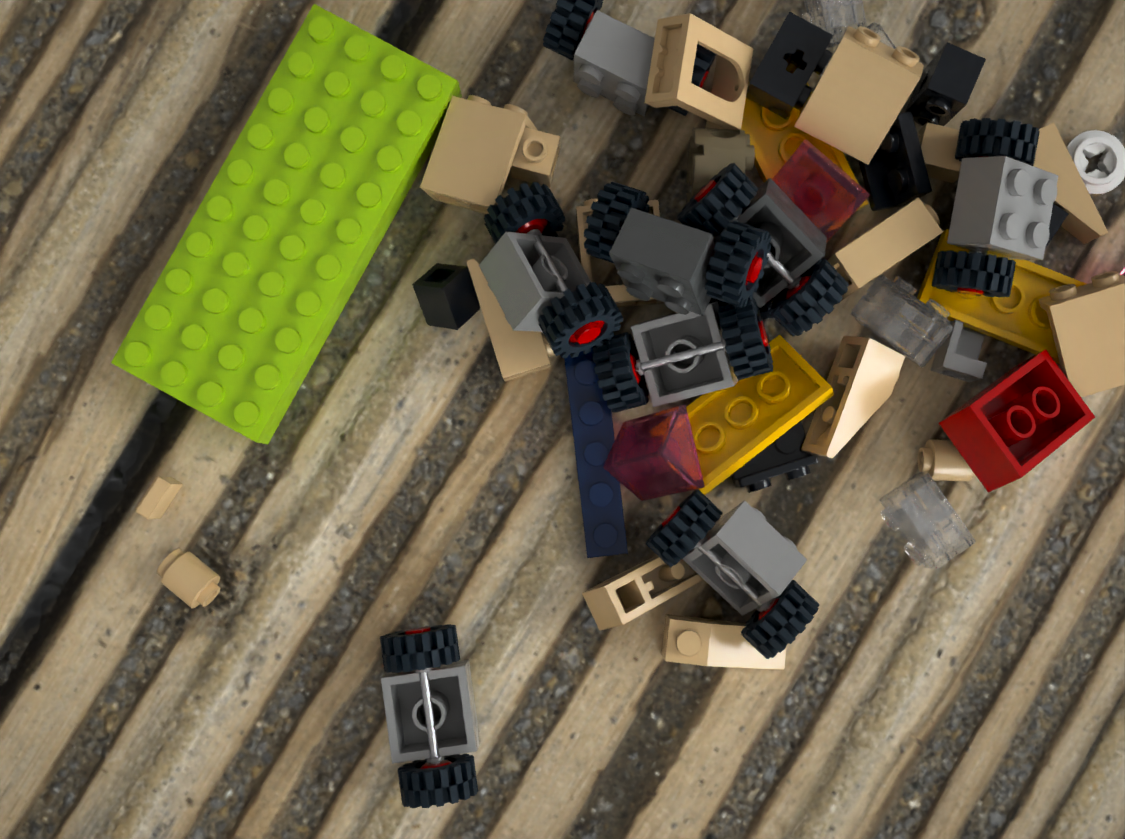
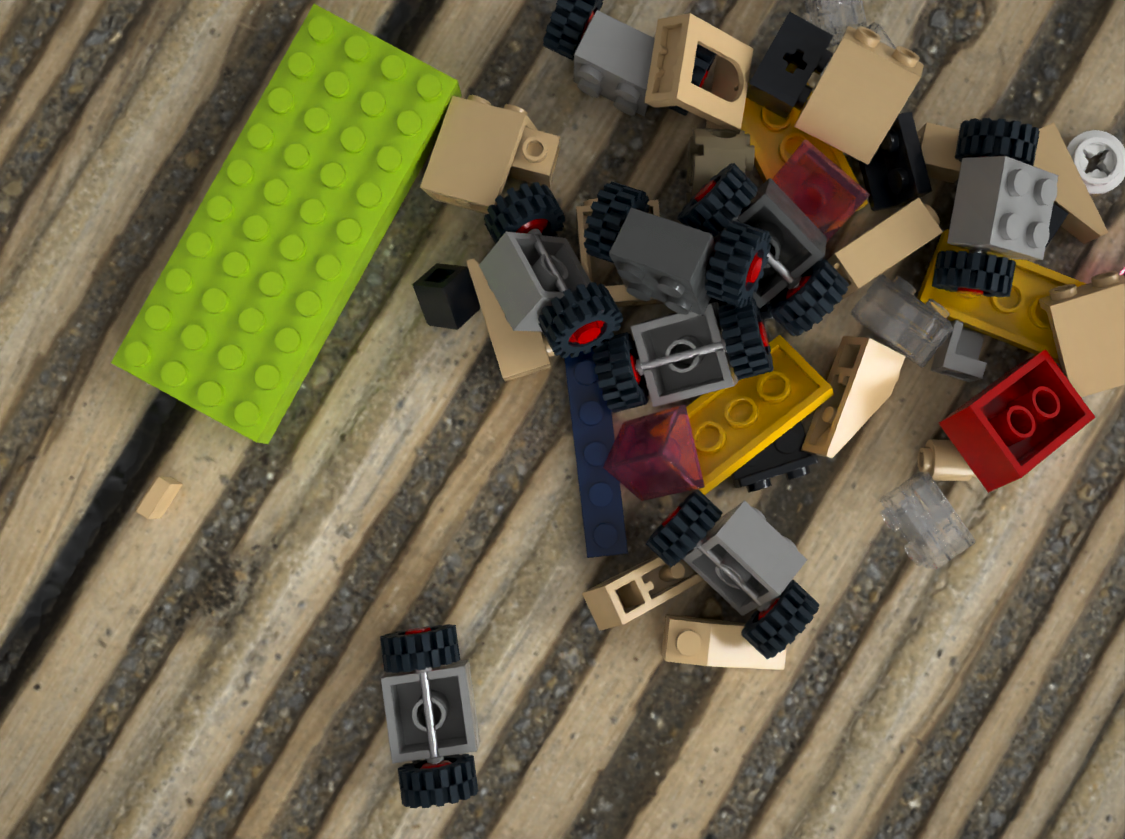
(189, 578): tan brick -> none
(945, 85): black brick -> none

